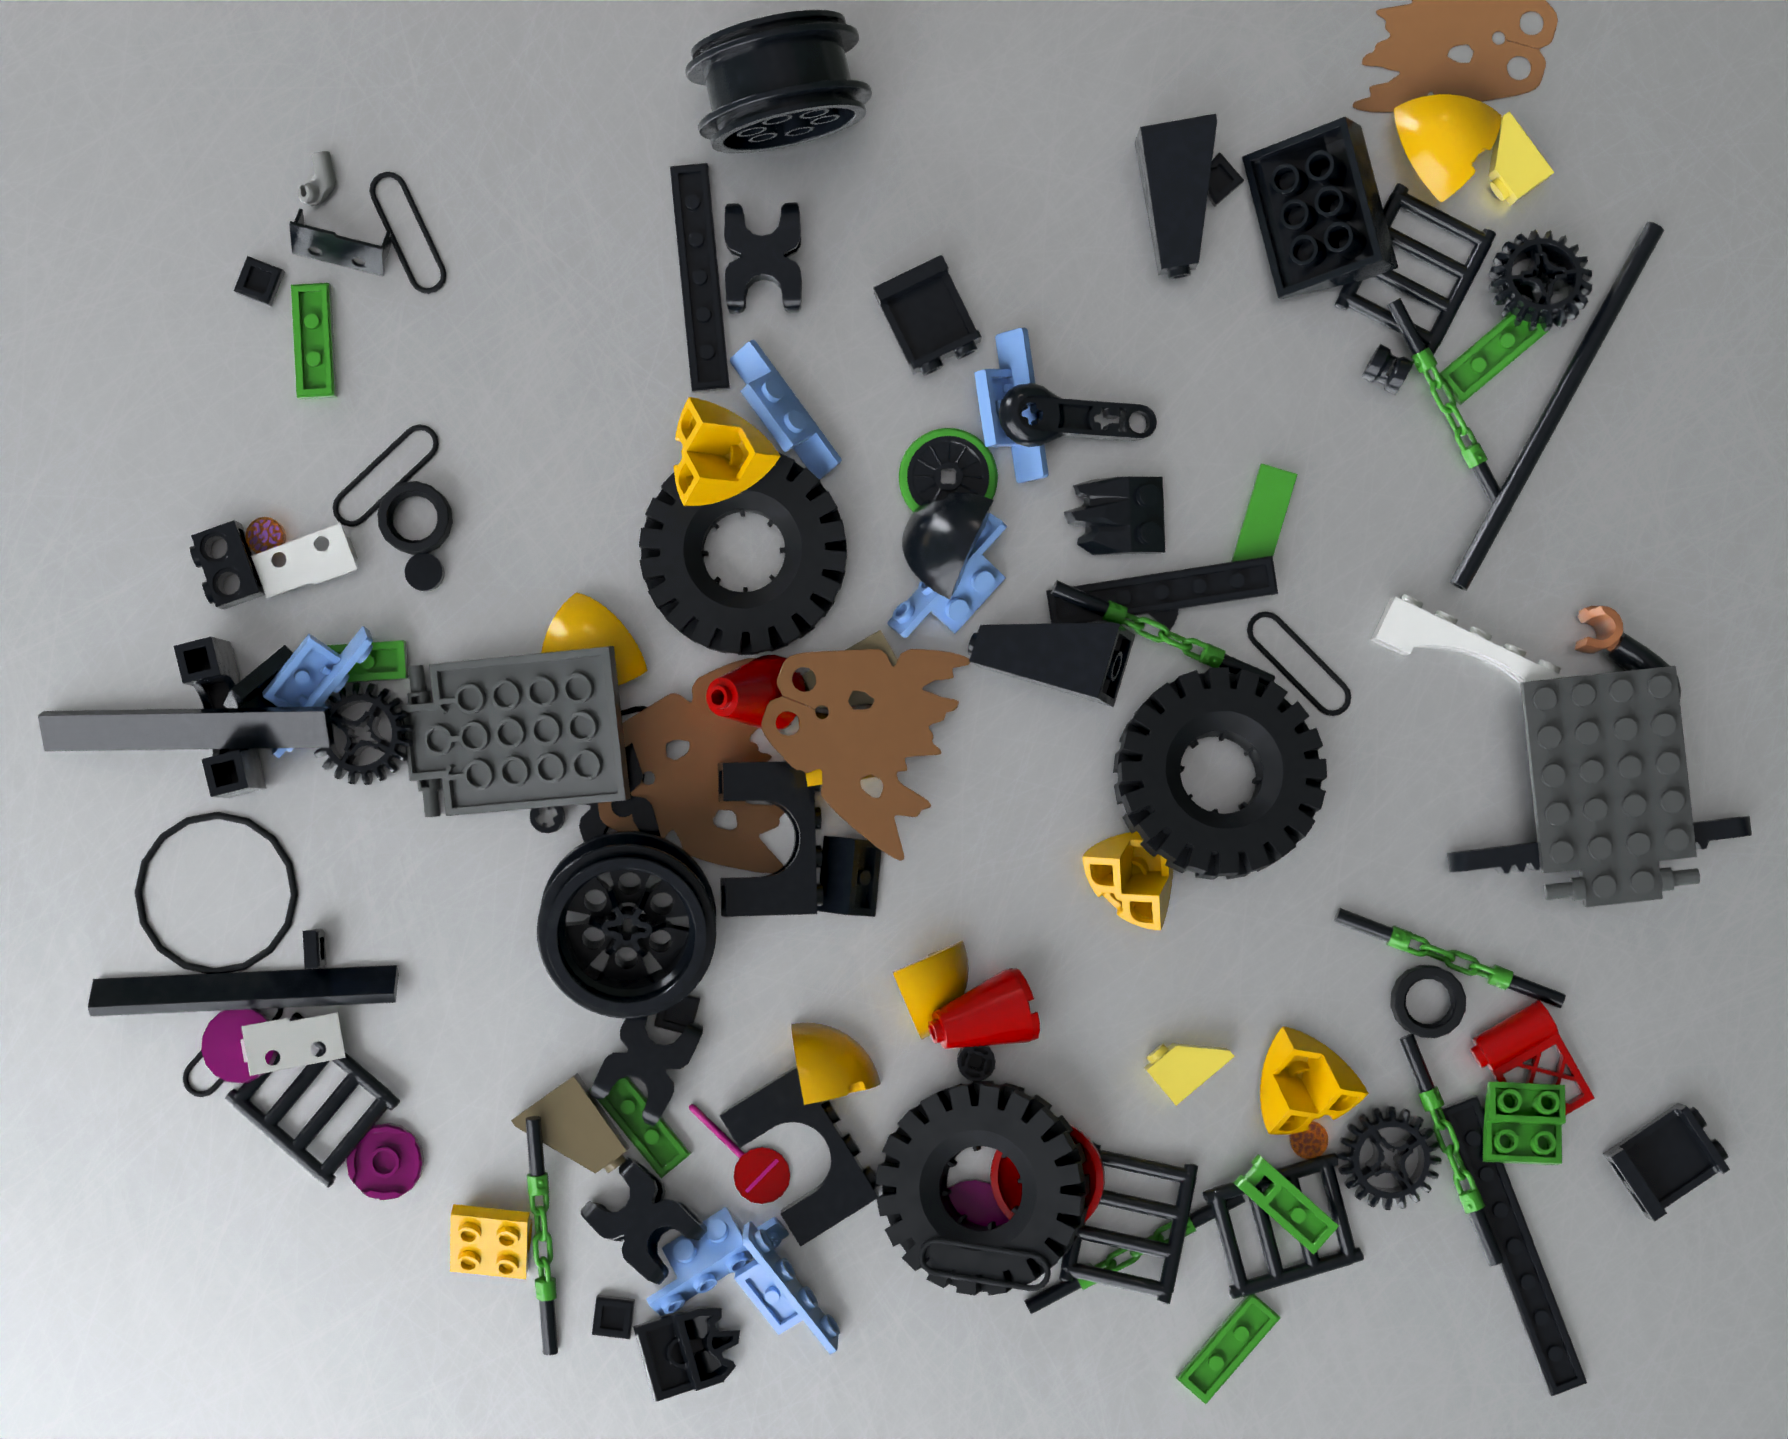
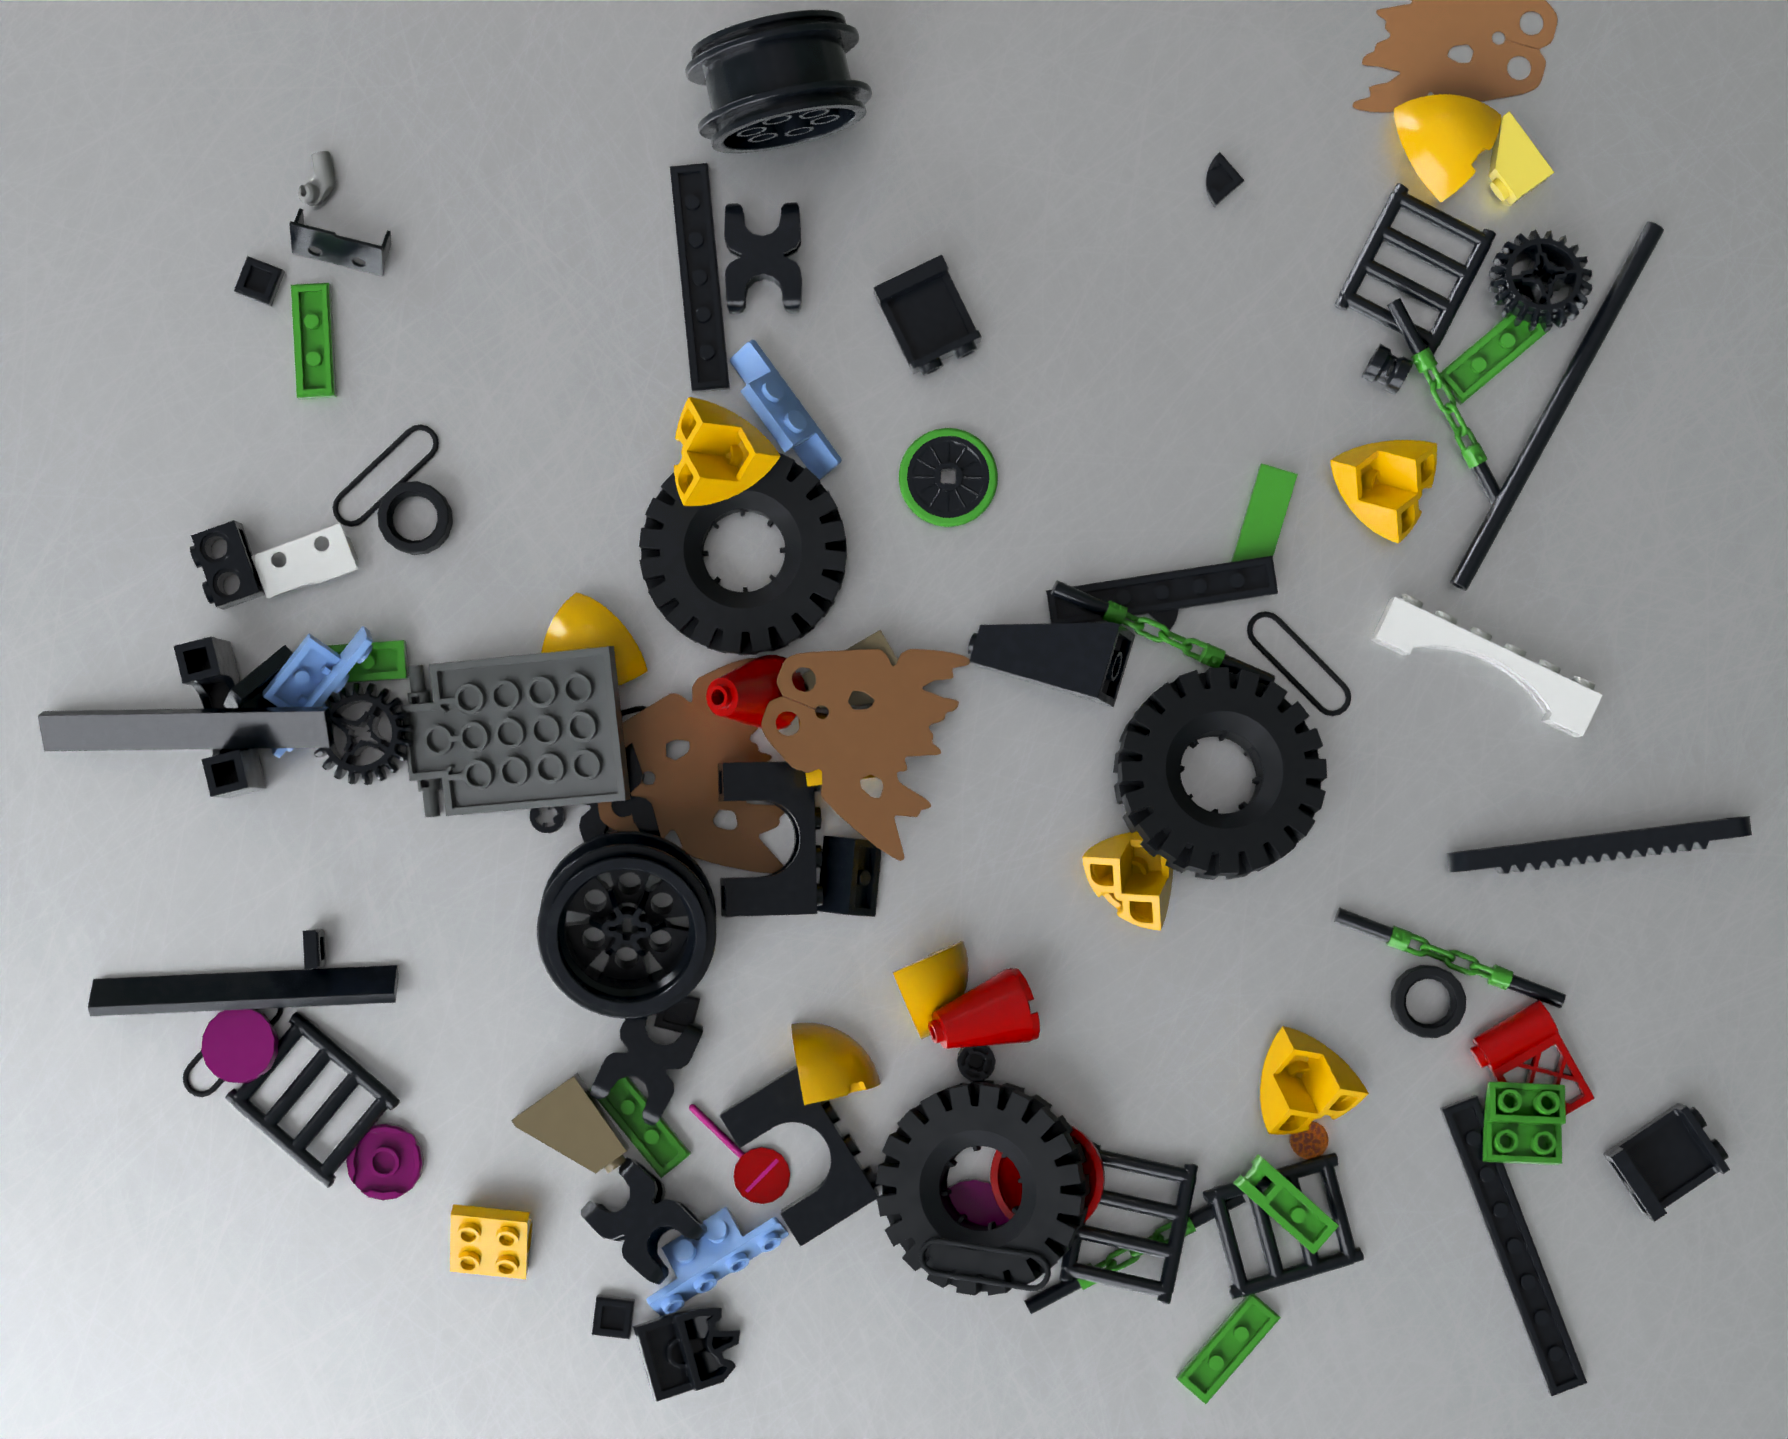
(201, 818): black piece -> none
(265, 534): clear orange tile -> none
(292, 1042): white piece -> none
(422, 226): black piece -> none
(424, 572): black tile -> none
(539, 1185): piece -> none
(777, 1292): light blue bracket -> none
(942, 537): black brick -> none
(976, 585): light blue bracket -> none
(992, 385): light blue bracket -> none
(1066, 417): black beam -> none
(1120, 515): black plate -> none
(1175, 184): black slope -> none
(1184, 1067): light yellow slope -> none
(1319, 209): black slope -> none
(1373, 1165): black gear -> none
(1385, 483): none -> yellow brick
(1471, 1198): piece -> none
(1610, 784): dark grey plate -> none
(1618, 645): piece -> none

